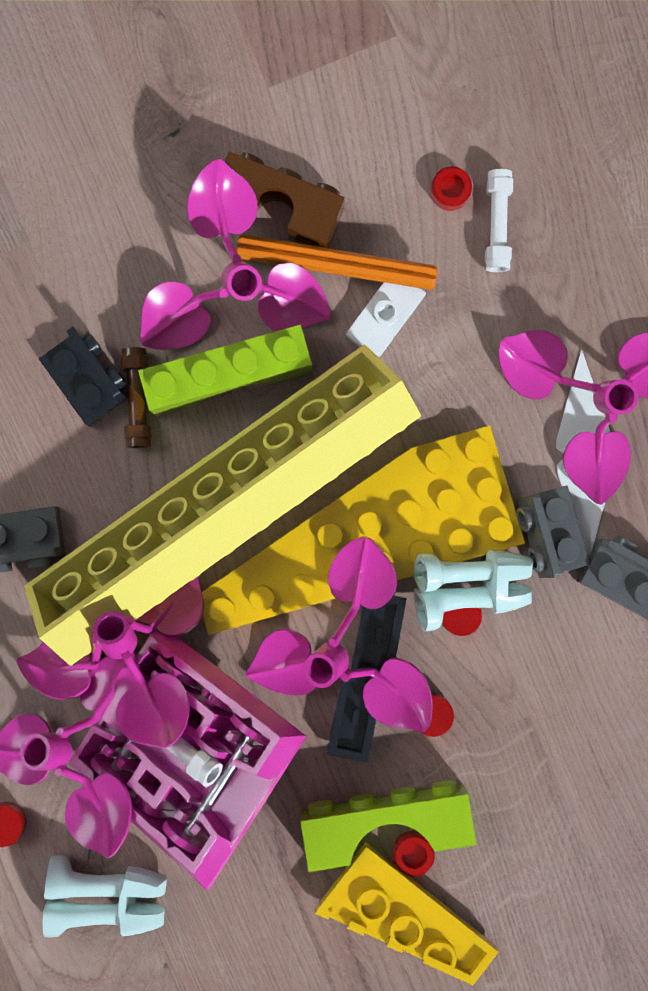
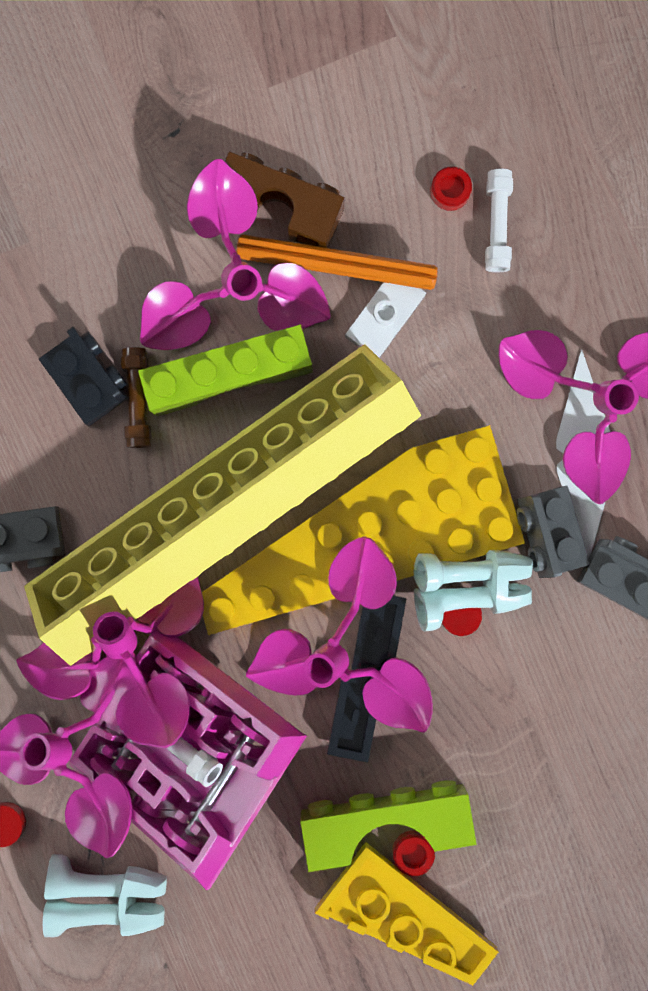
(441, 718): red tile -> none

